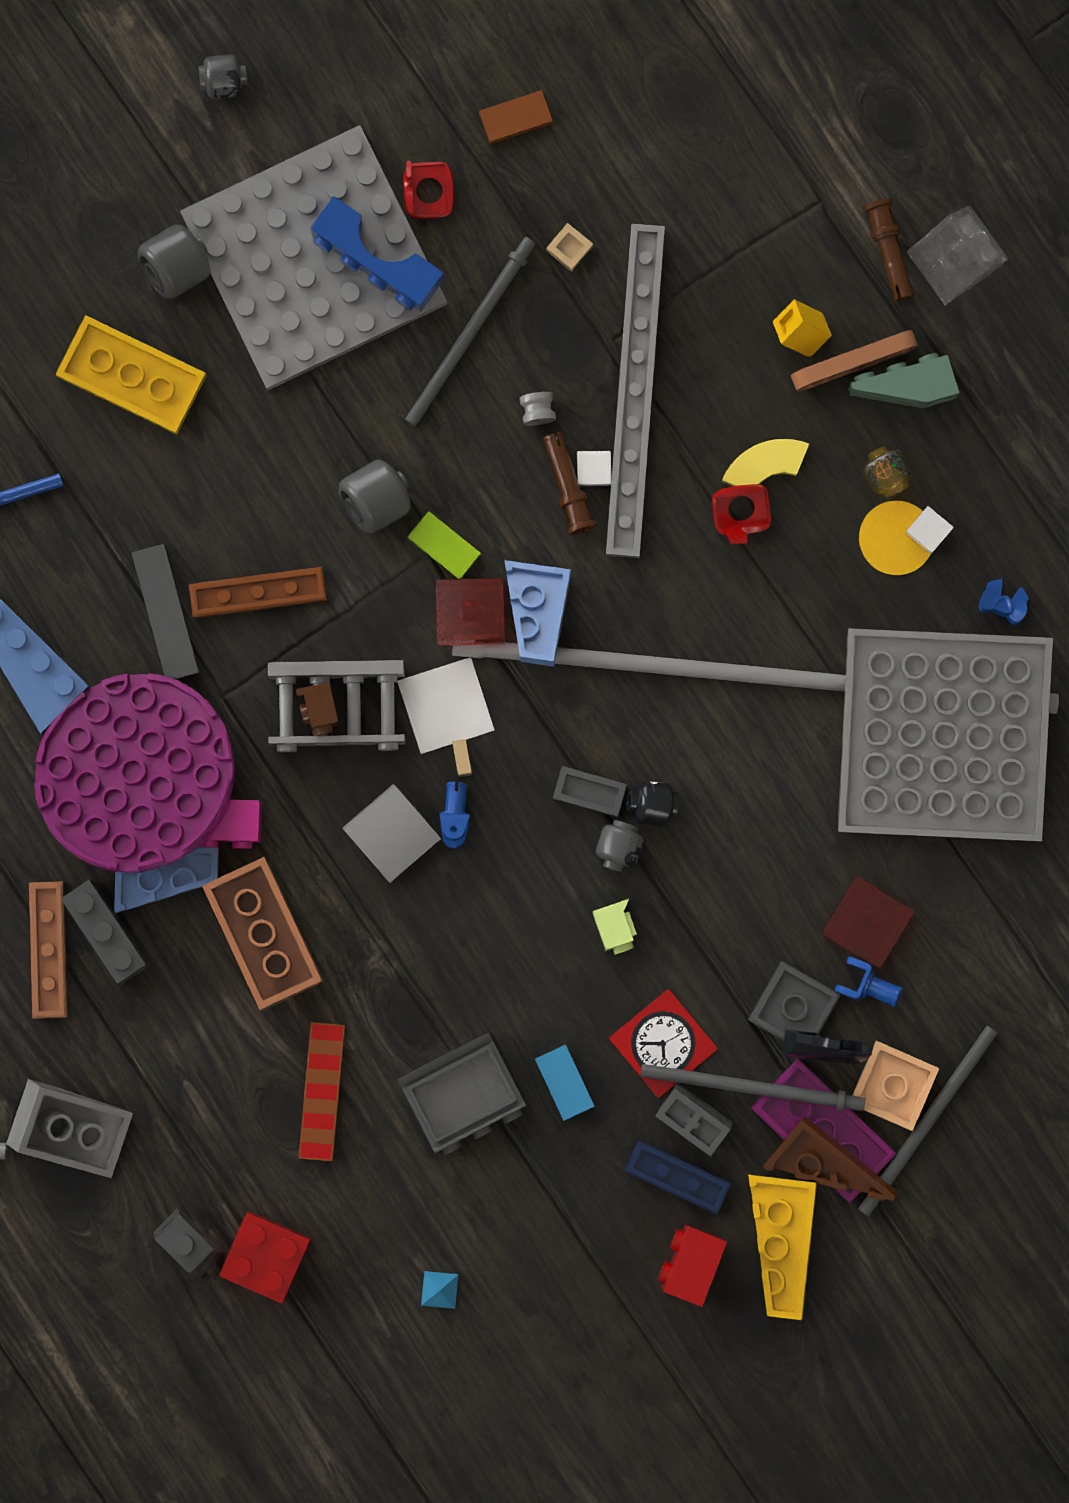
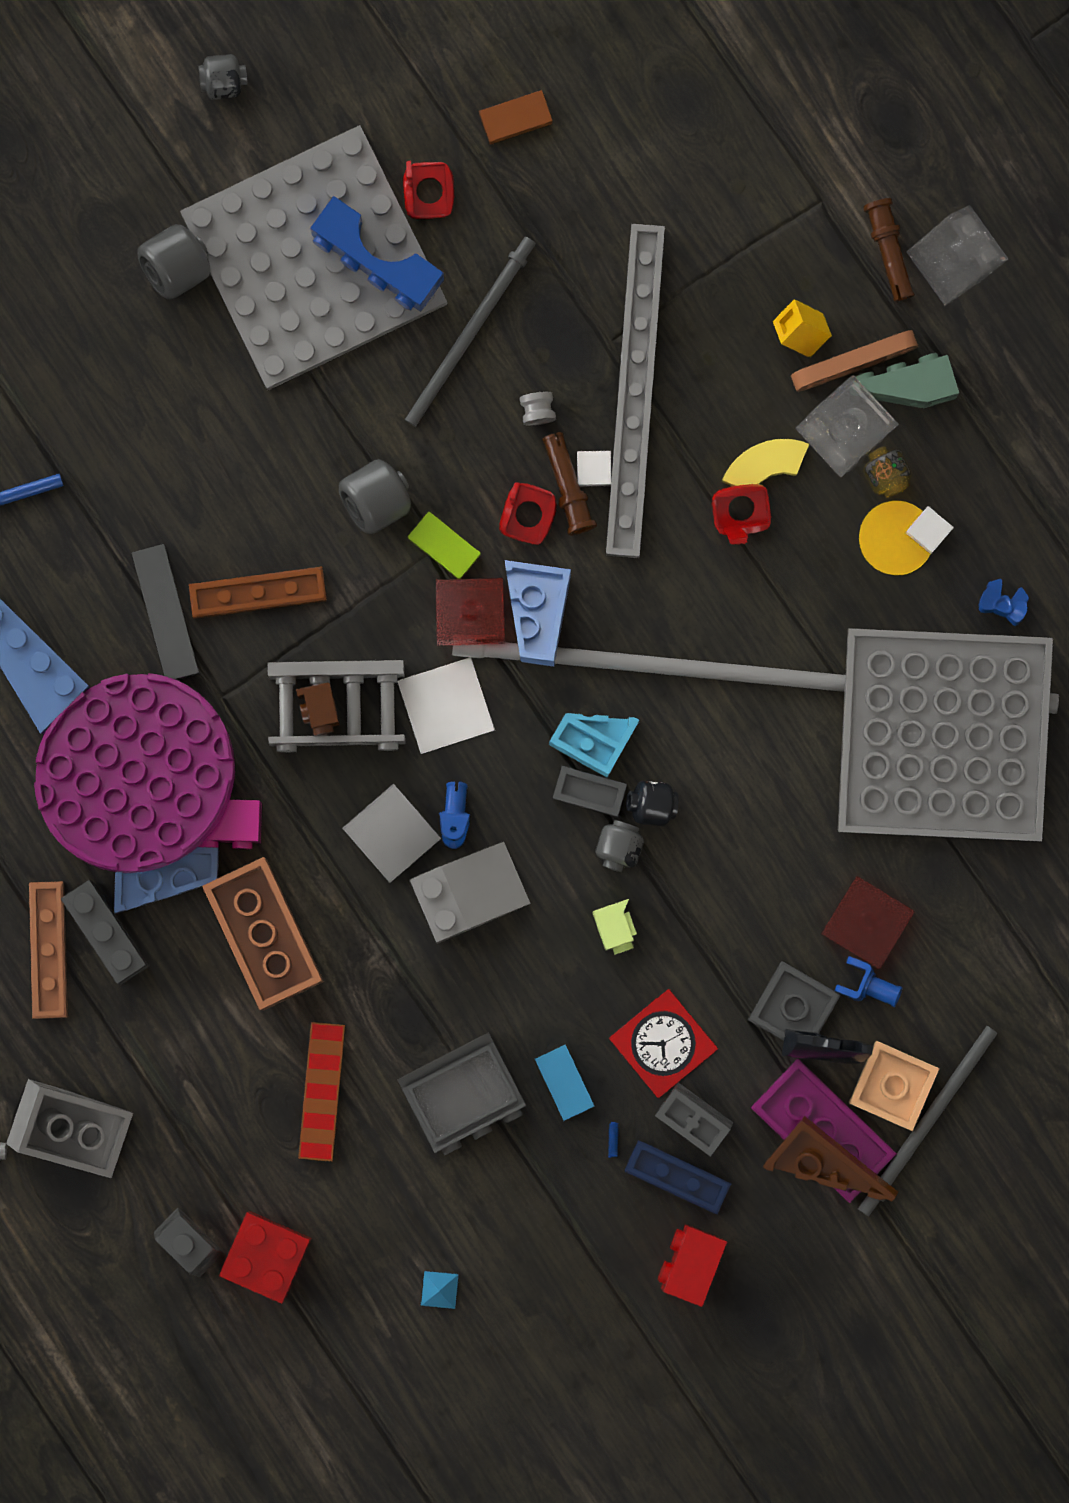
(131, 374): yellow plate -> none
(462, 758): tan tile -> none
(469, 892): none -> light grey slope
(522, 493): none -> red piece
(569, 247): tan tile -> none
(593, 740): none -> medium azure wing
(613, 1139): none -> blue leg
(784, 1233): yellow wing -> none
(837, 1100): dark grey bar -> none
(847, 426): none -> clear slope

